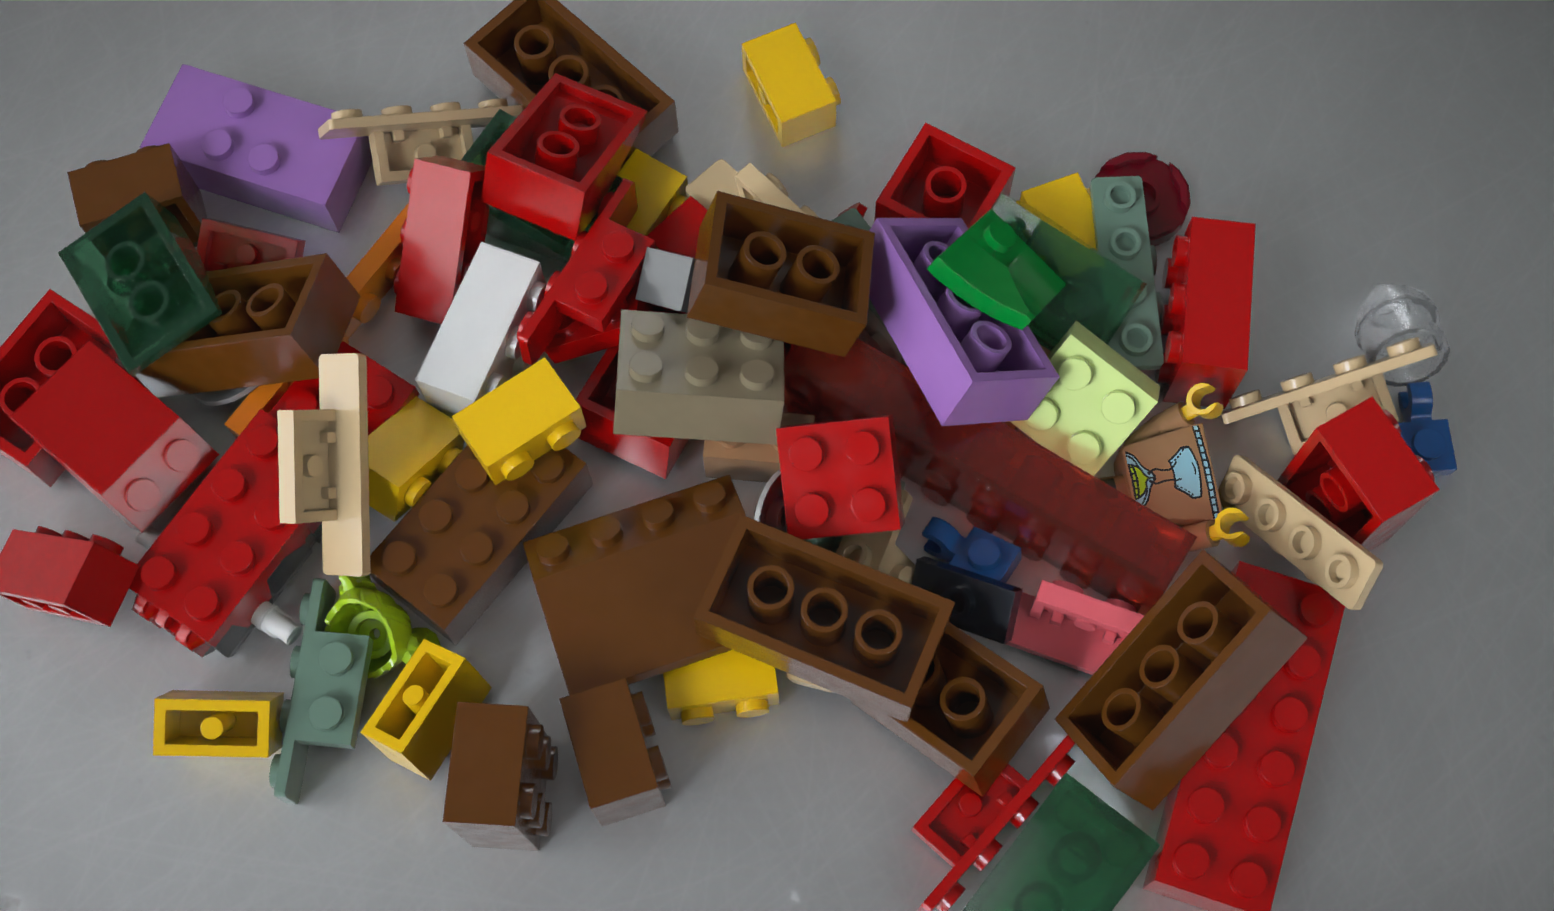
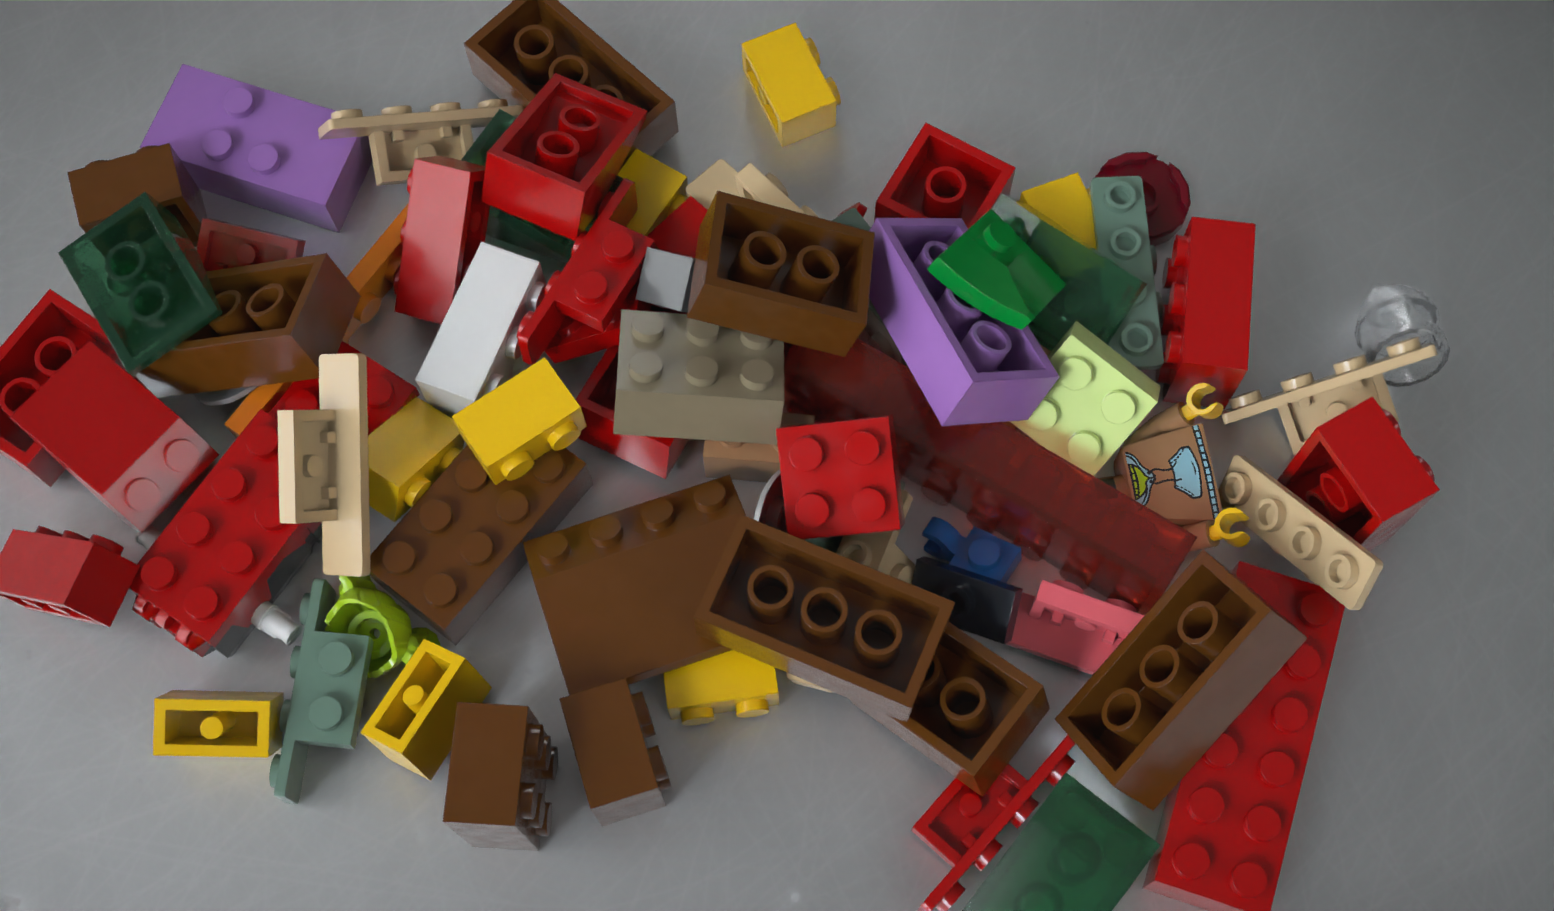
(1423, 435): blue plate -> none

